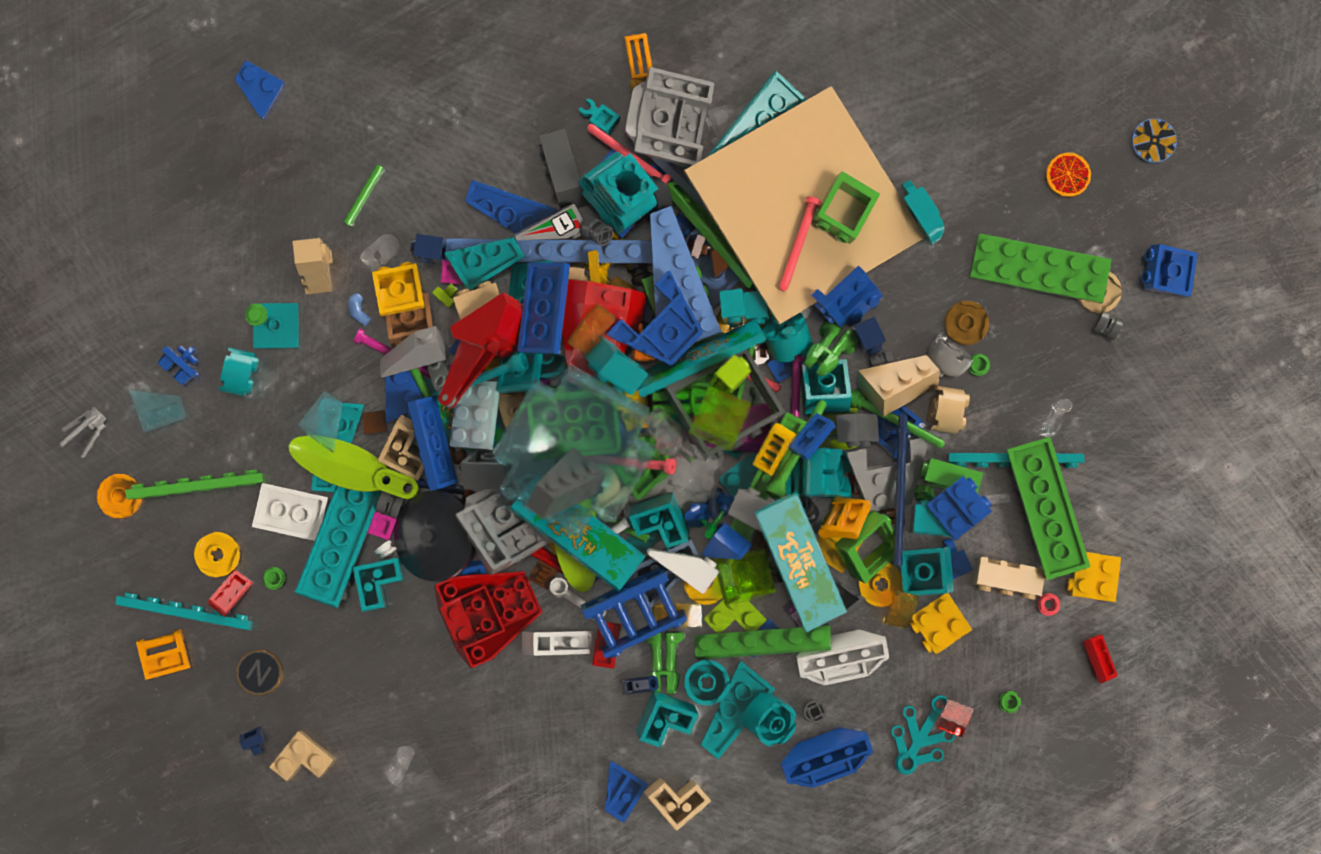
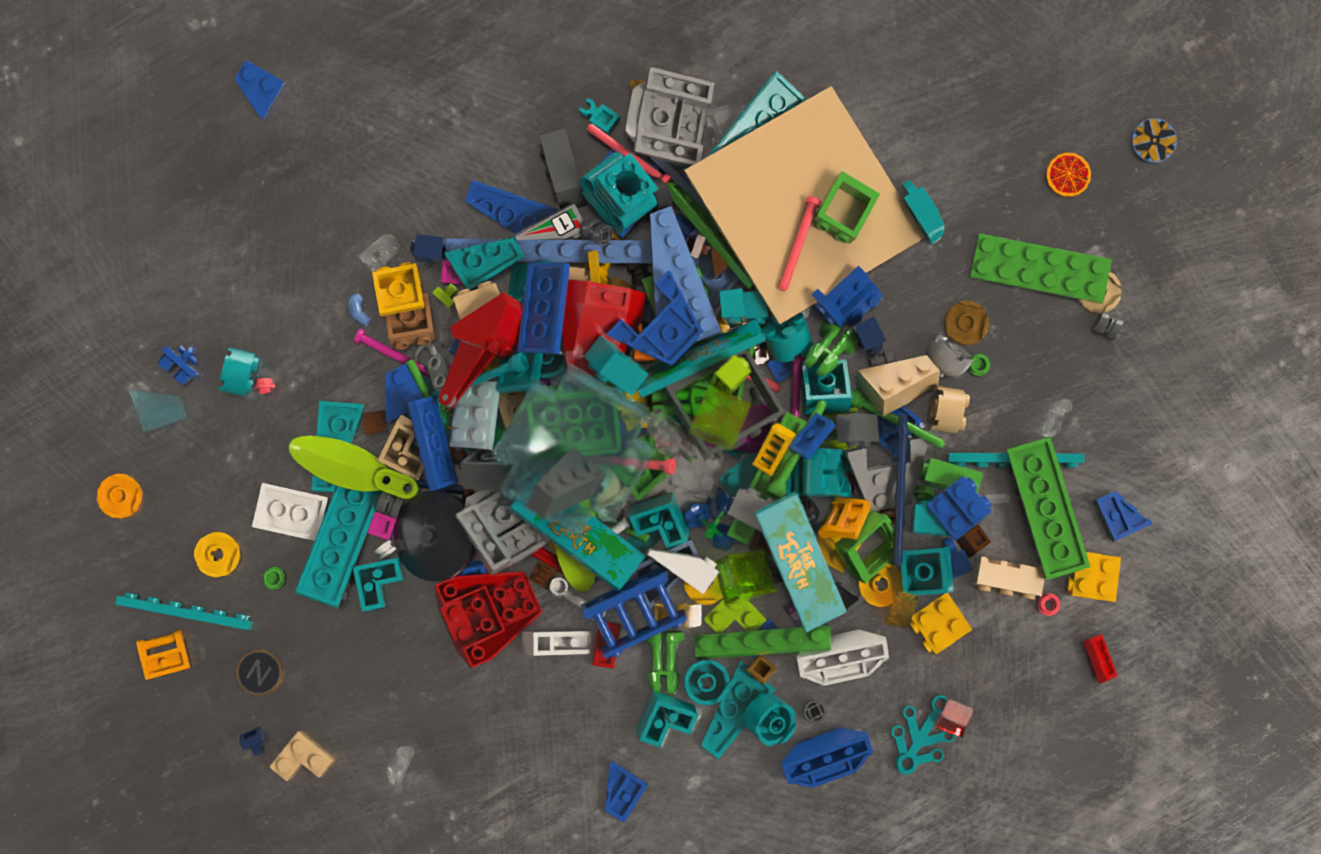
(92, 419): light grey plant -> none
(184, 485): bright green plate -> none
(229, 593): plate -> none
(256, 314): bright green plate -> none
(263, 385): none -> coral plate
(279, 329): teal plate -> none
(312, 263): tan wedge -> none
(323, 421): clear light blue wing -> none
(366, 190): bright green bar -> none
(415, 351): light grey slope -> none
(591, 329): clear yellow slope -> none
(640, 685): dark blue bar -> none
(641, 75): light orange tile -> none
(678, 806): tan brick -> none
(727, 544): blue slope -> none
(761, 669): none -> pearl gold slope
(973, 541): none -> reddish brown slope
(1010, 695): bright green plate -> none
(1119, 516): none -> blue wing
(1169, 270): blue plate -> none

